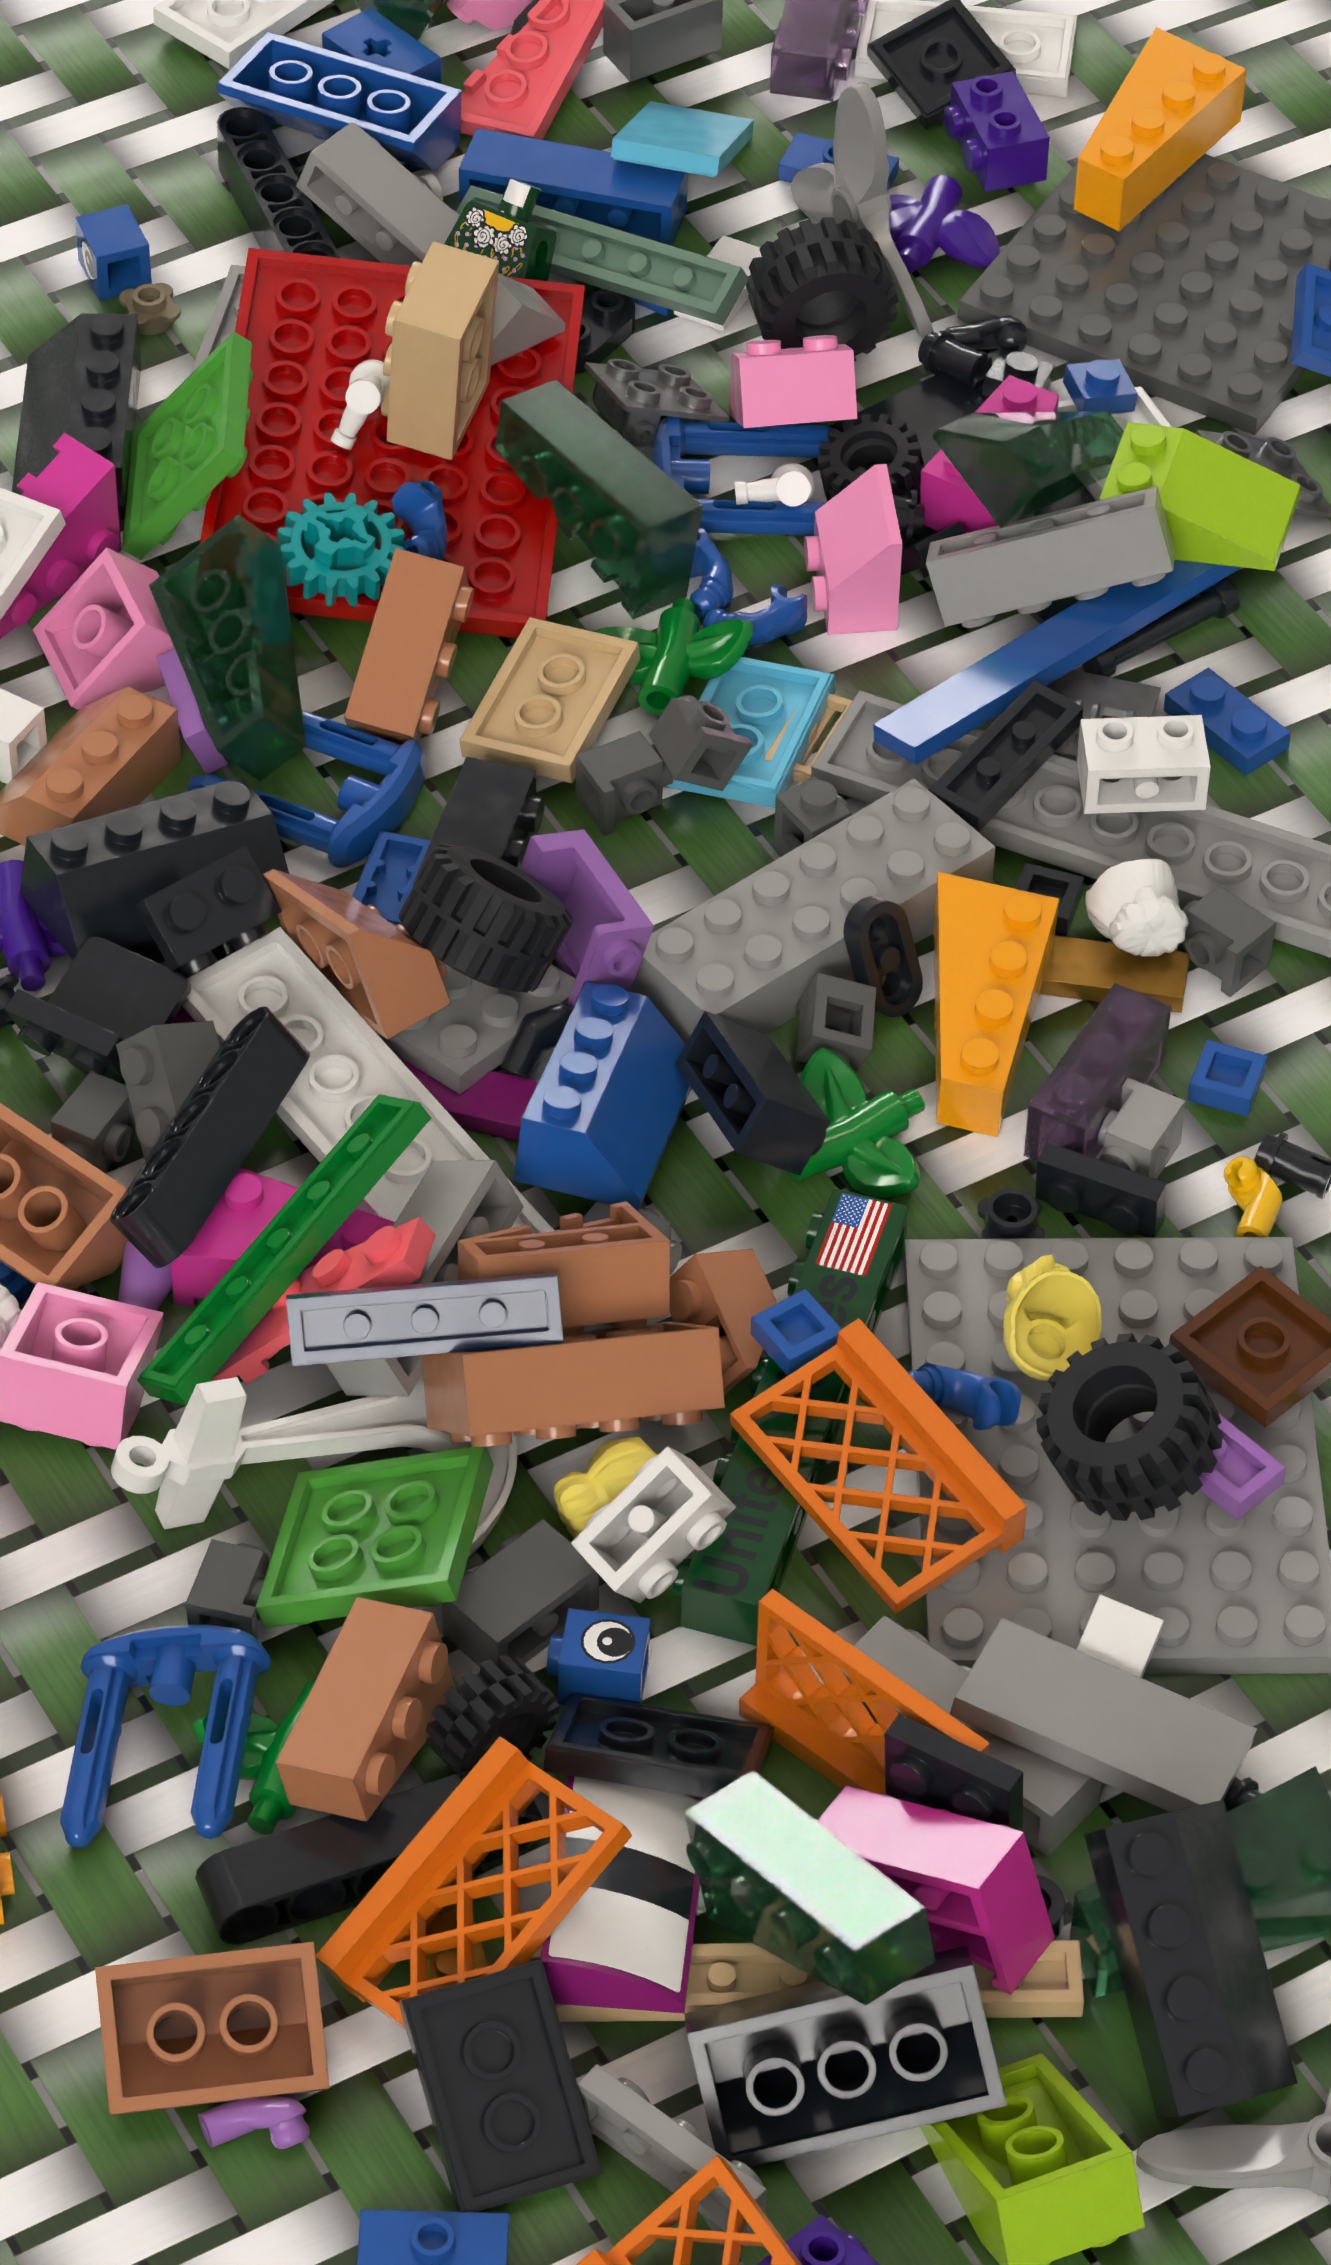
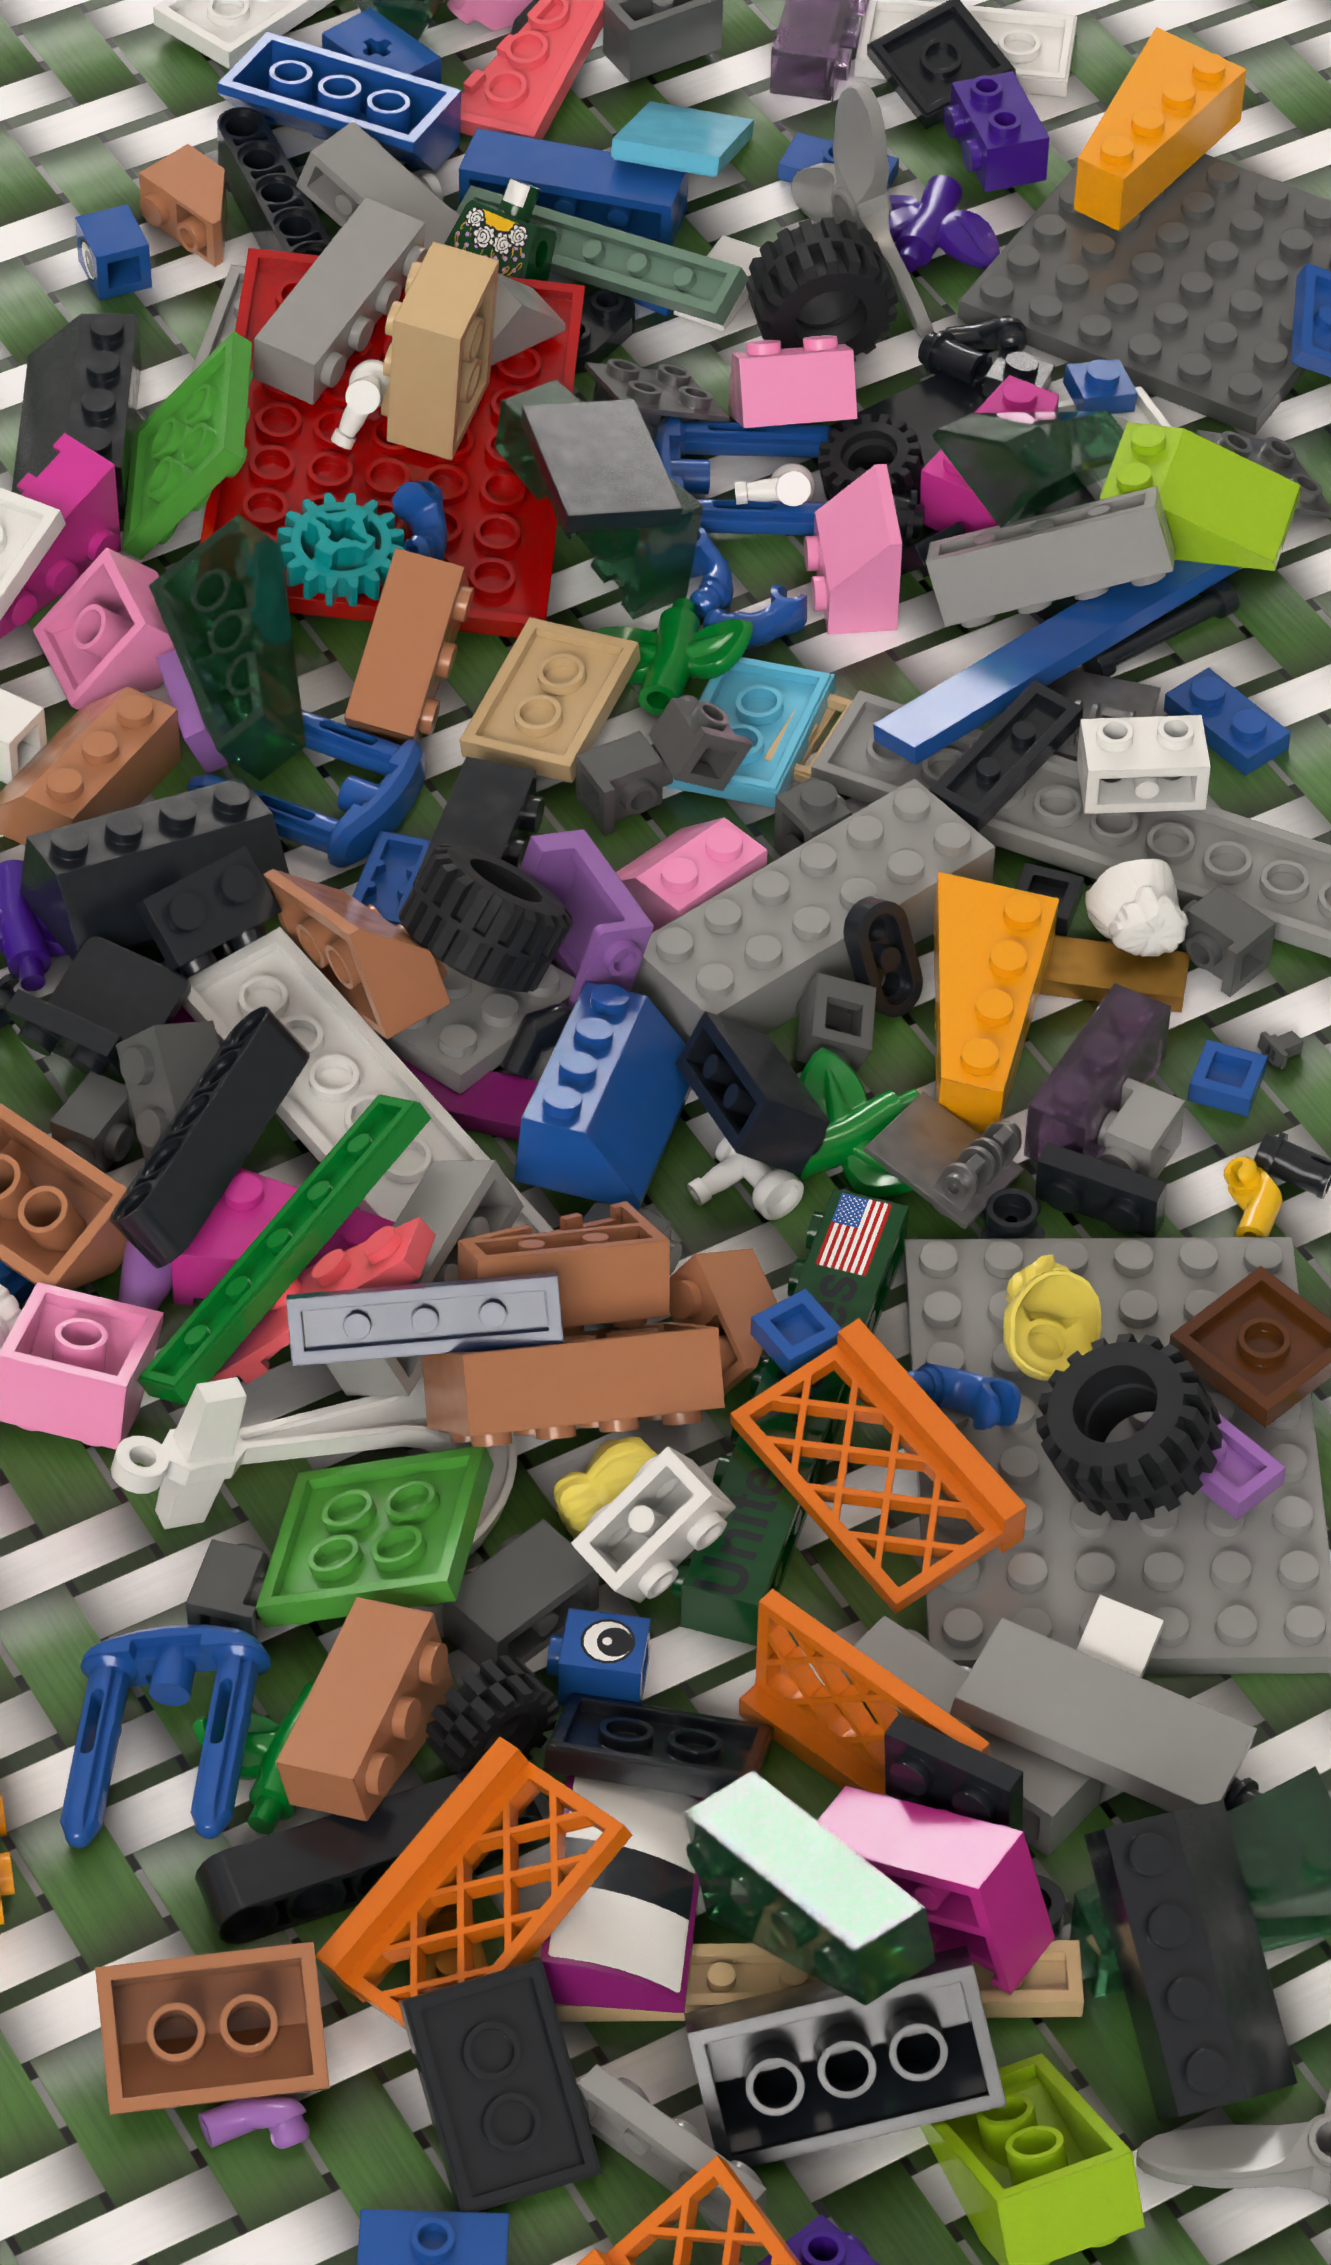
(152, 305): dark tan plate -> none
(187, 201): none -> nougat slope
(338, 301): none -> light grey brick
(600, 465): none -> tile
(691, 869): none -> bright pink slope
(774, 1190): none -> white piece
(947, 1158): none -> flat silver hinge
(1280, 1047): none -> dark grey piece

